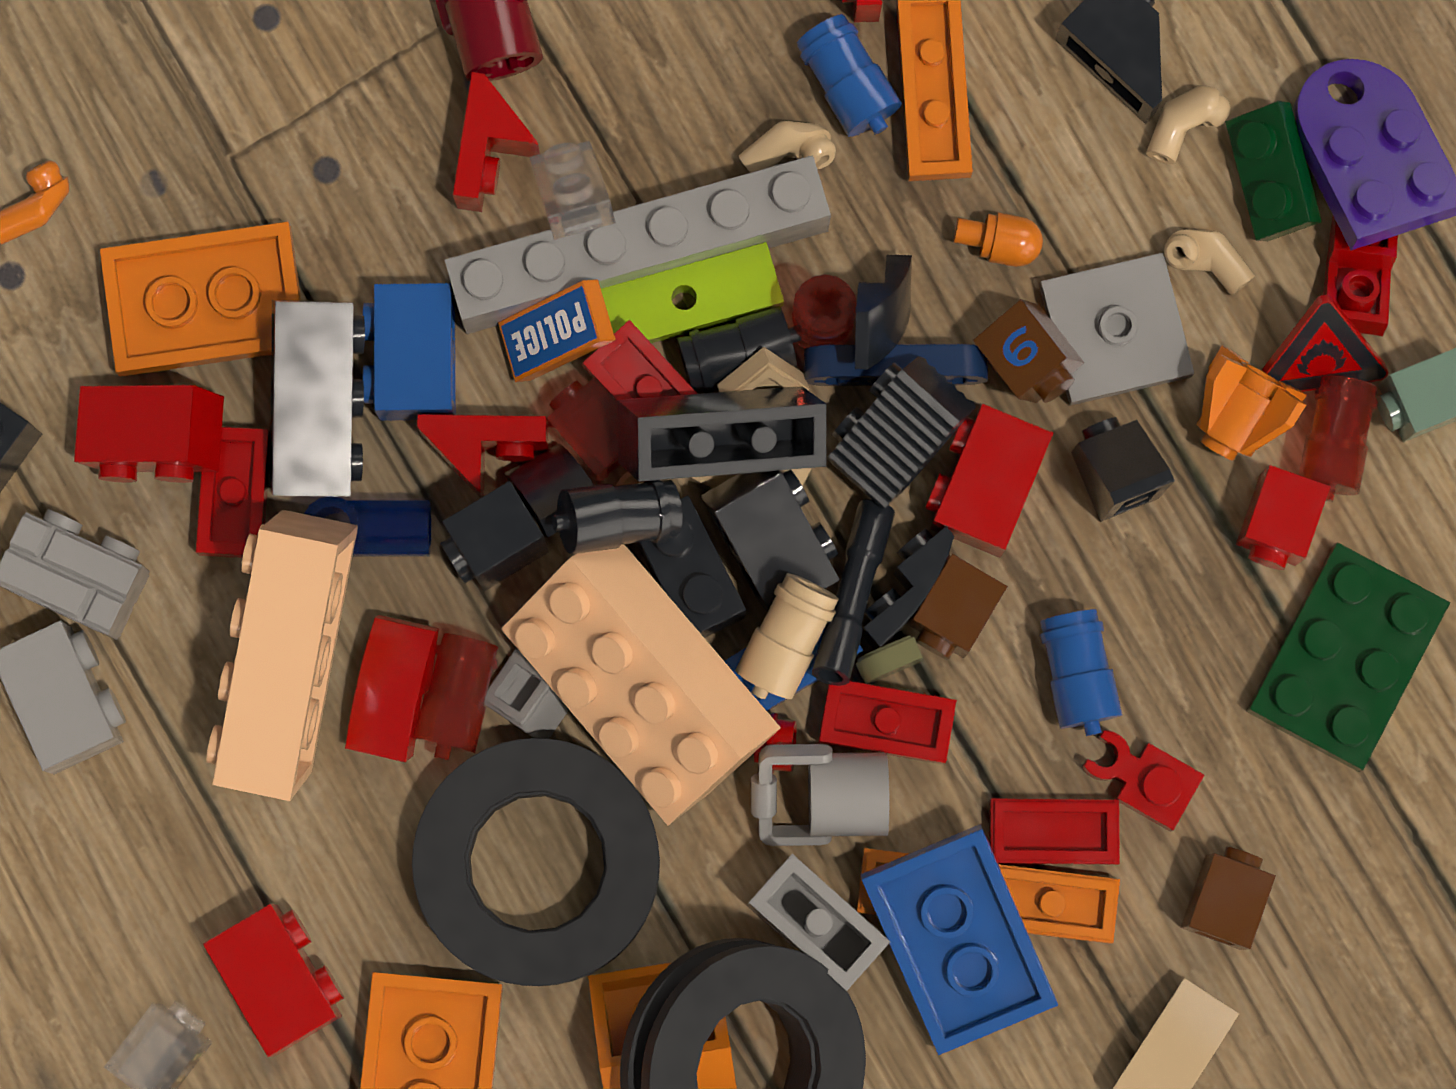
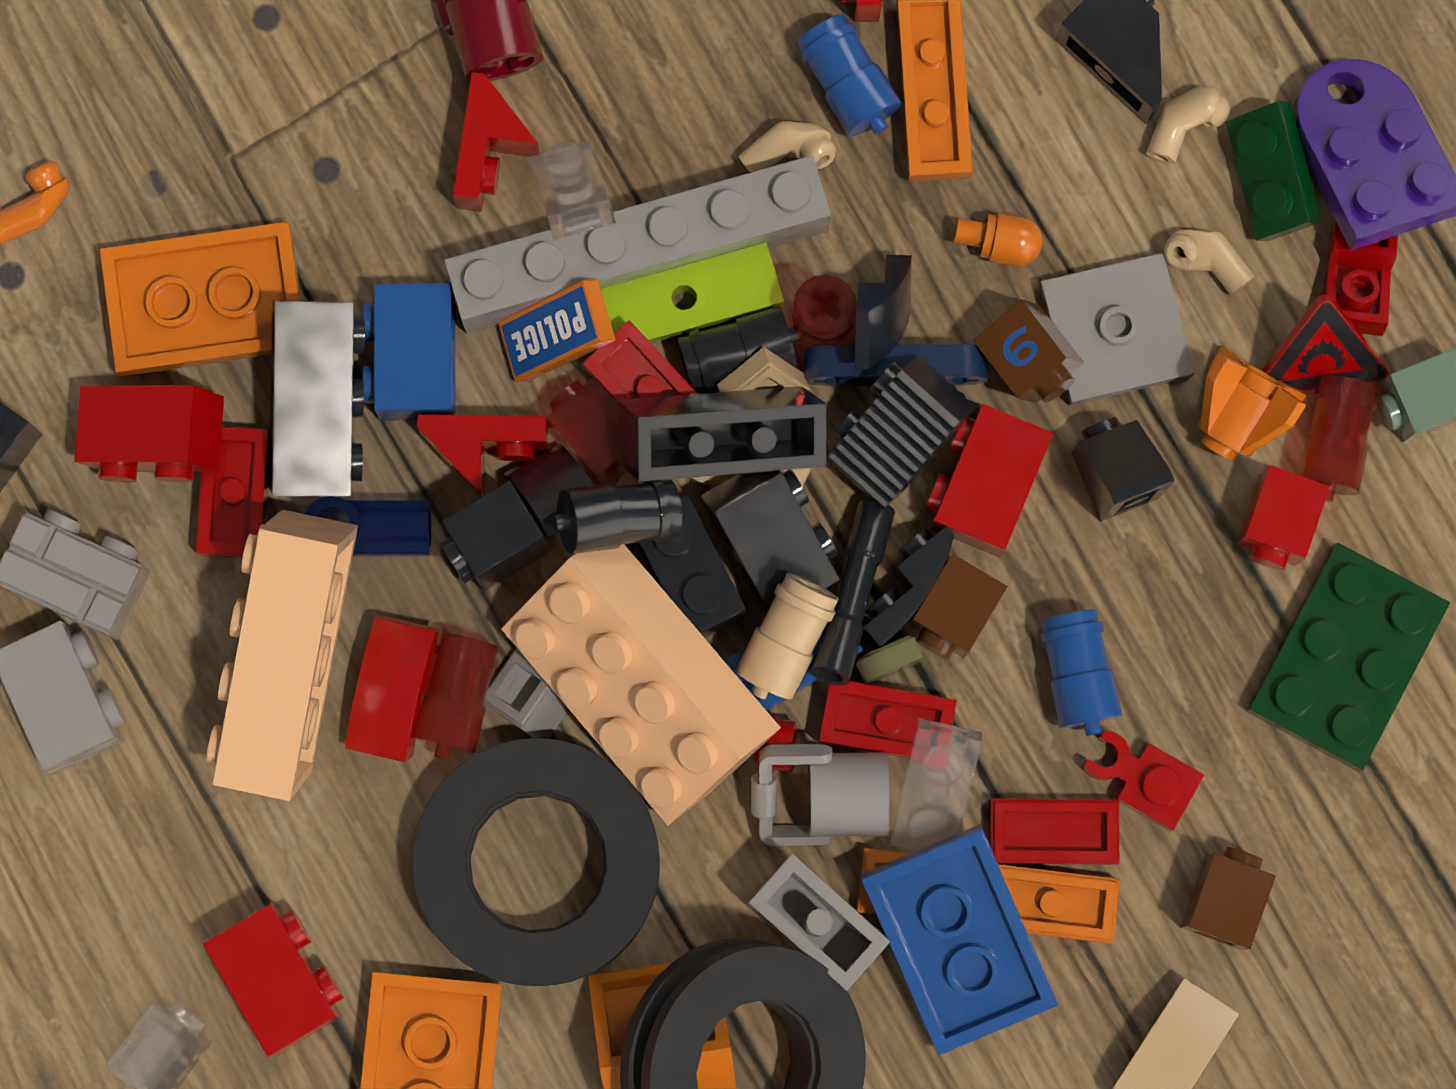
(935, 784): none -> clear plate

